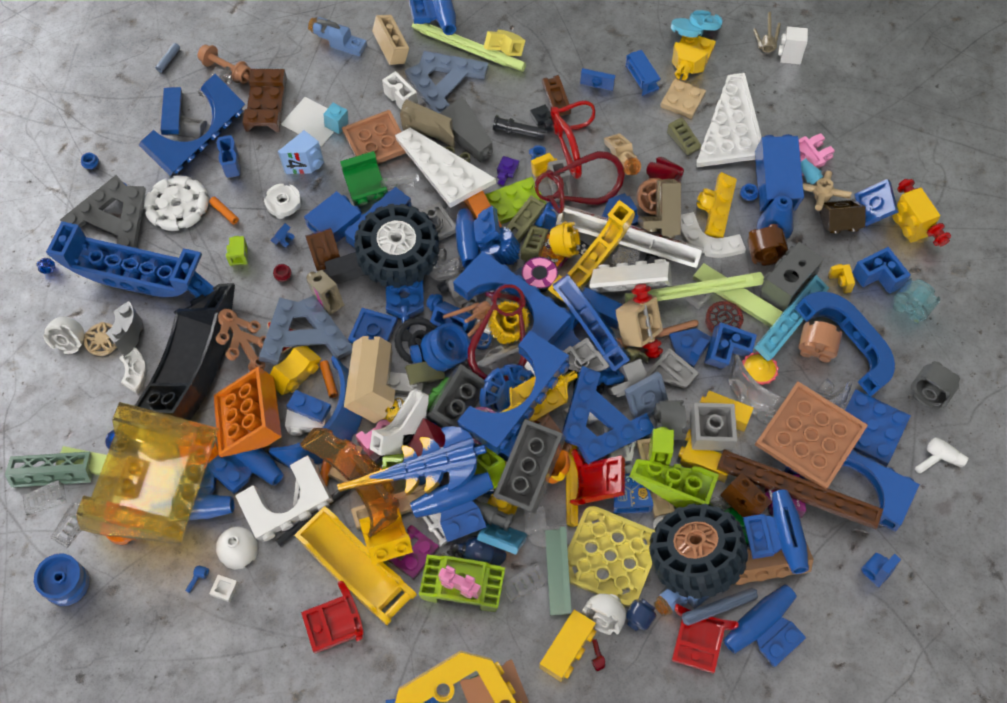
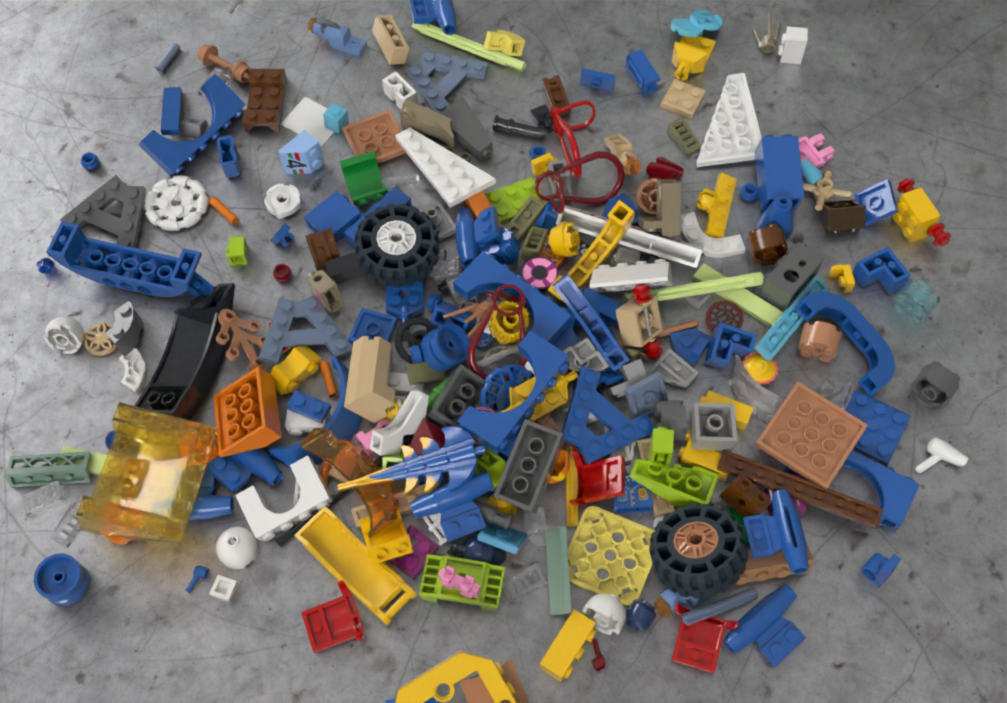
(506, 168): dark purple plate -> none

